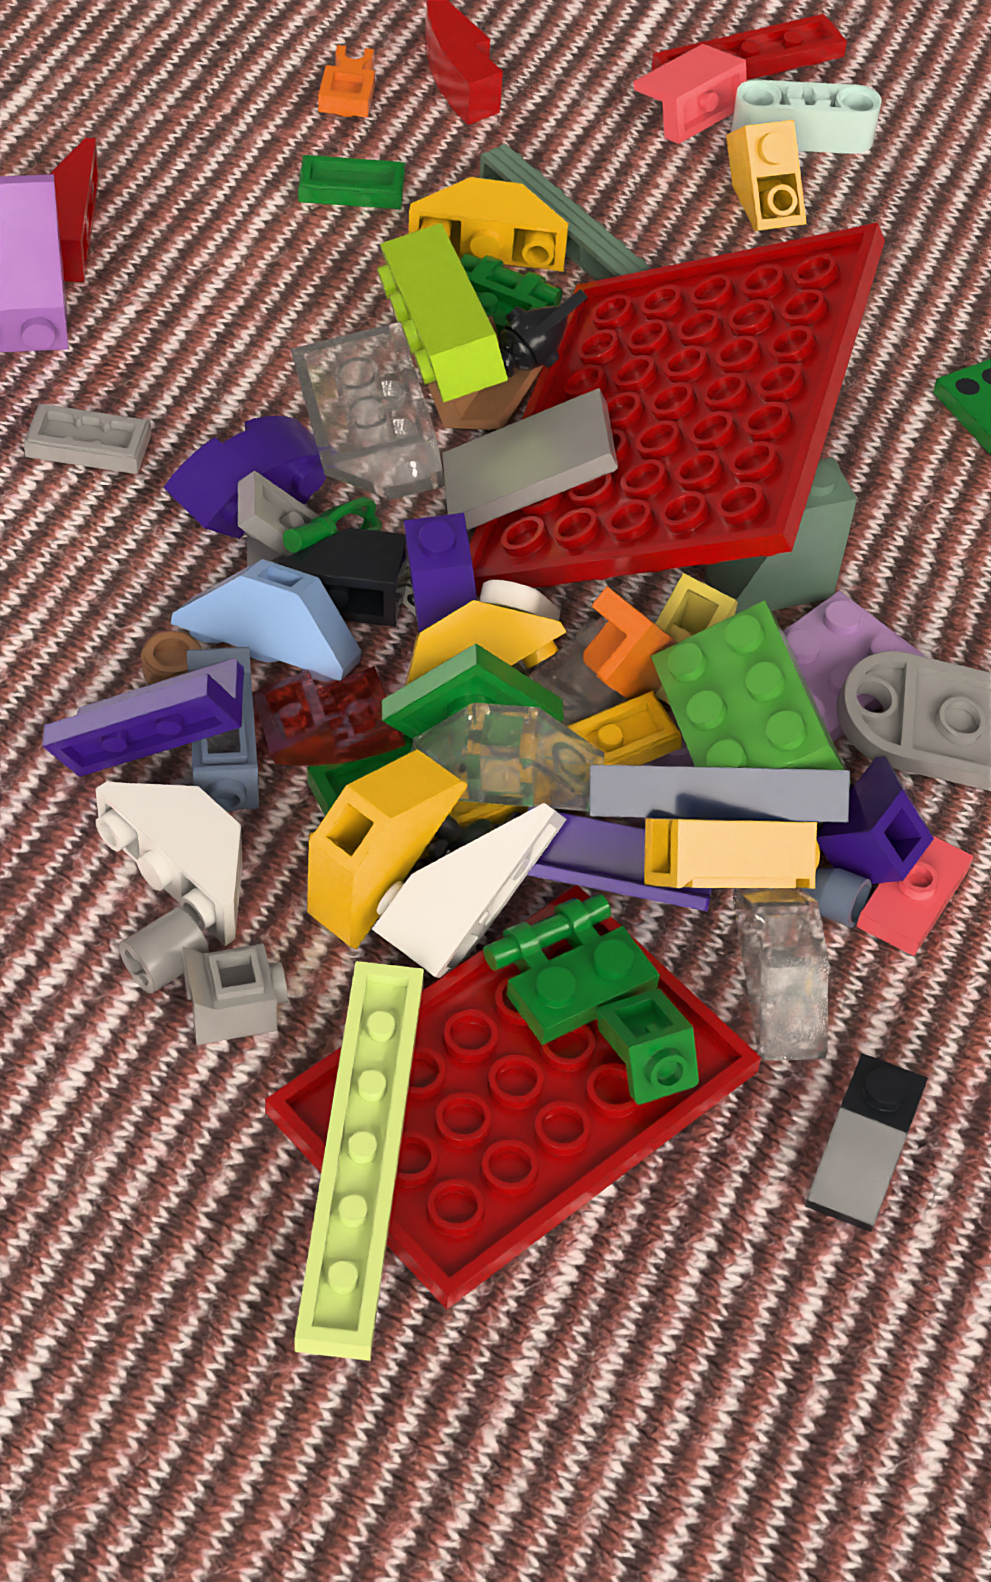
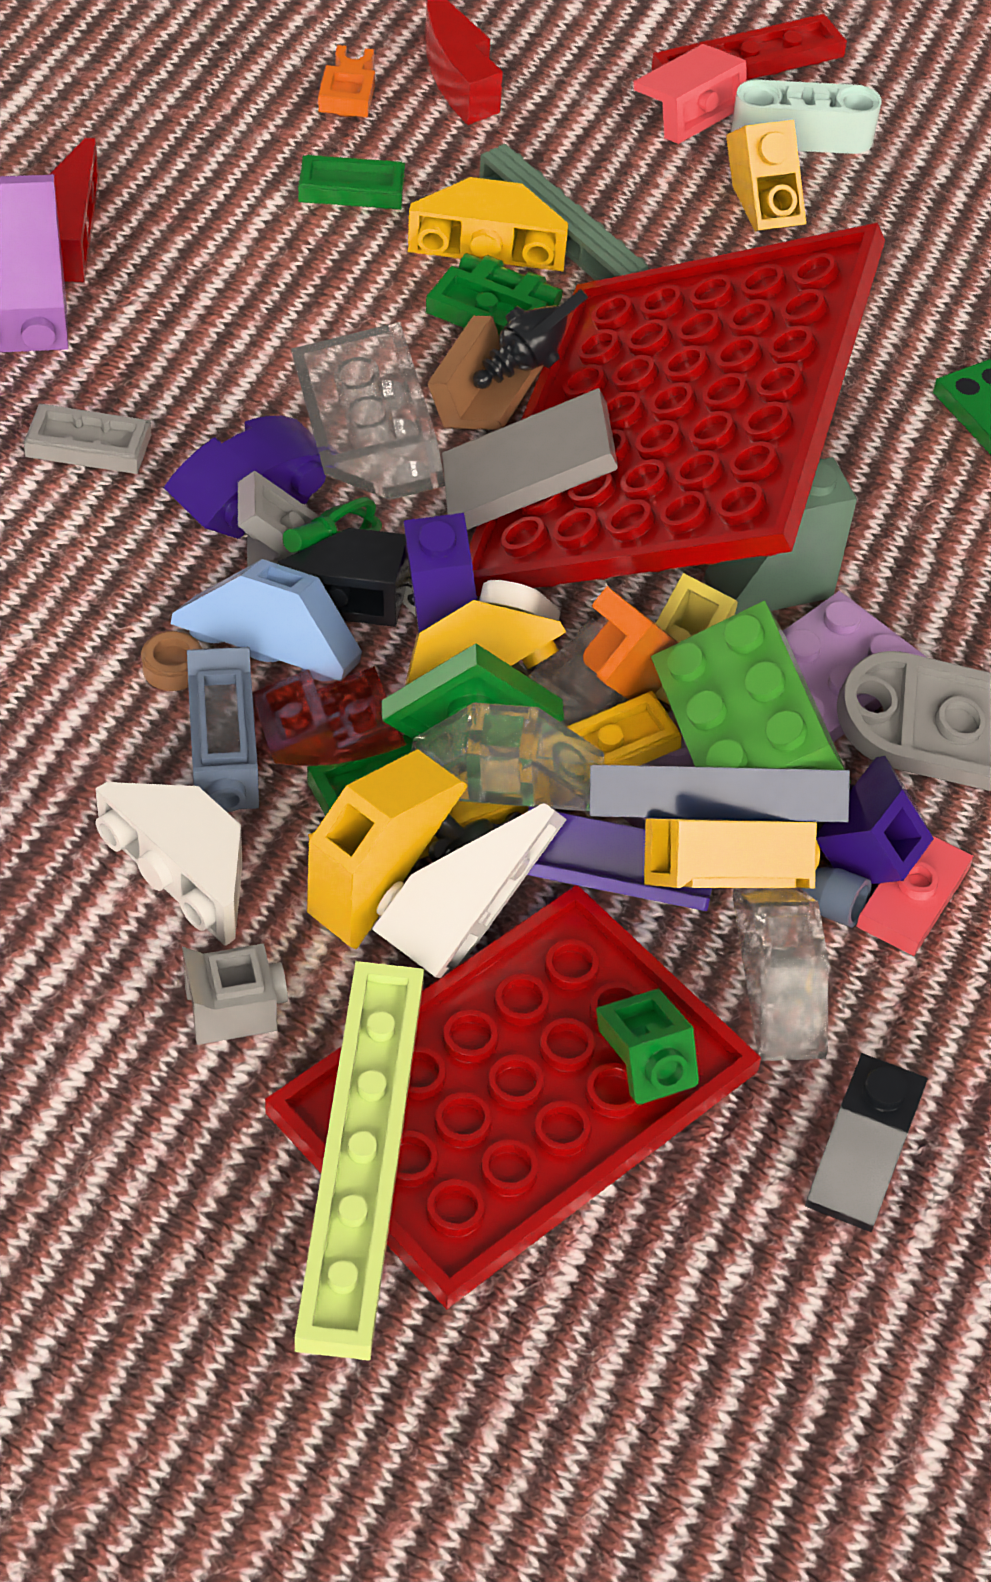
(149, 719): dark purple panel -> none
(156, 952): light grey piece -> none
(440, 313): lime brick -> none
(566, 990): green plate -> none

